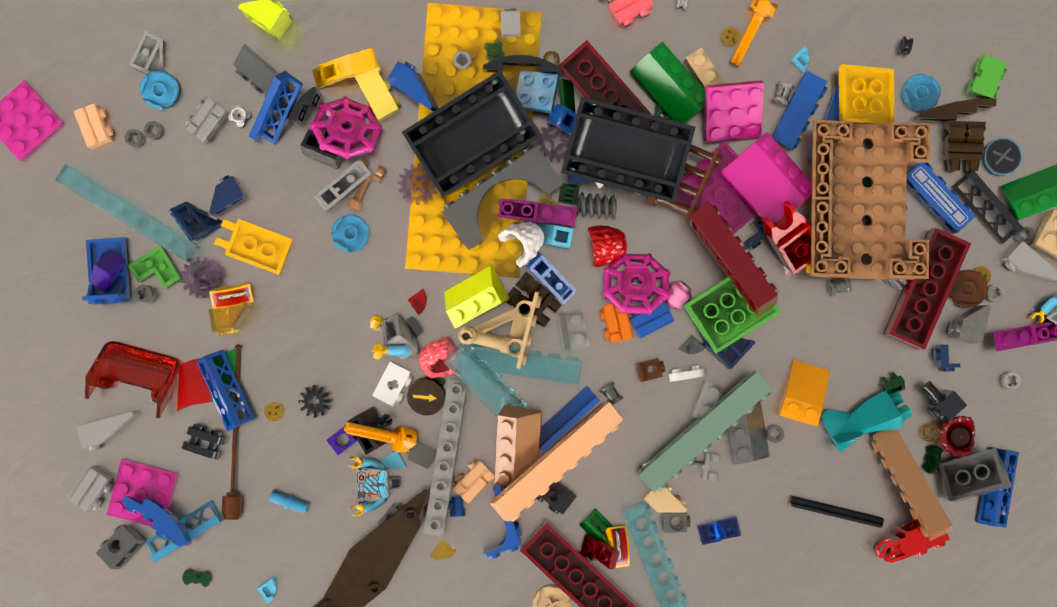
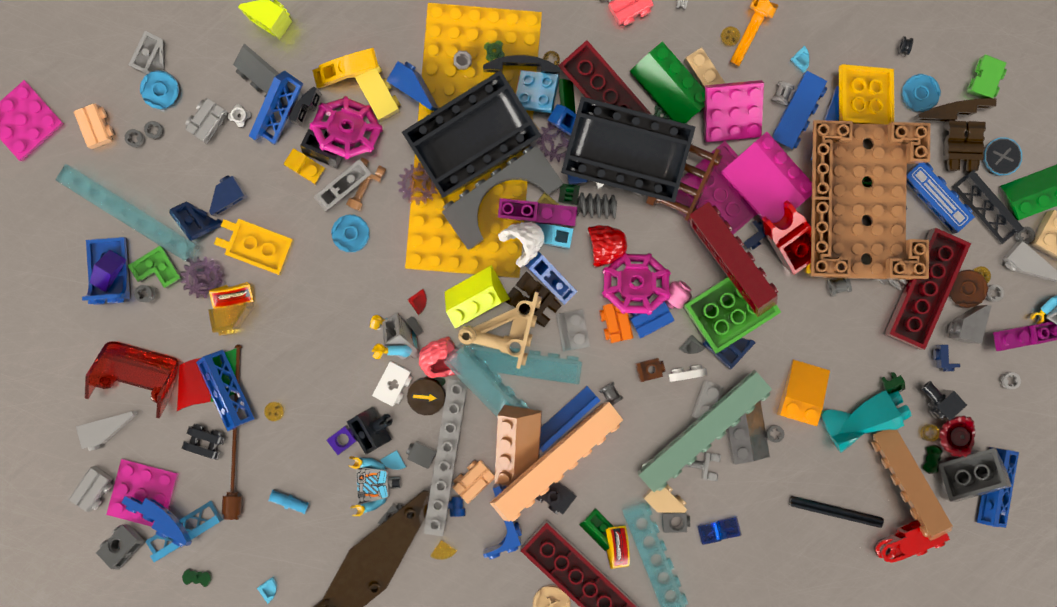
(304, 166): none -> yellow slope
(310, 395): black gear -> none
(398, 438): light orange piece -> none
(510, 23): light grey brick -> none
(599, 550): dark red slope -> none

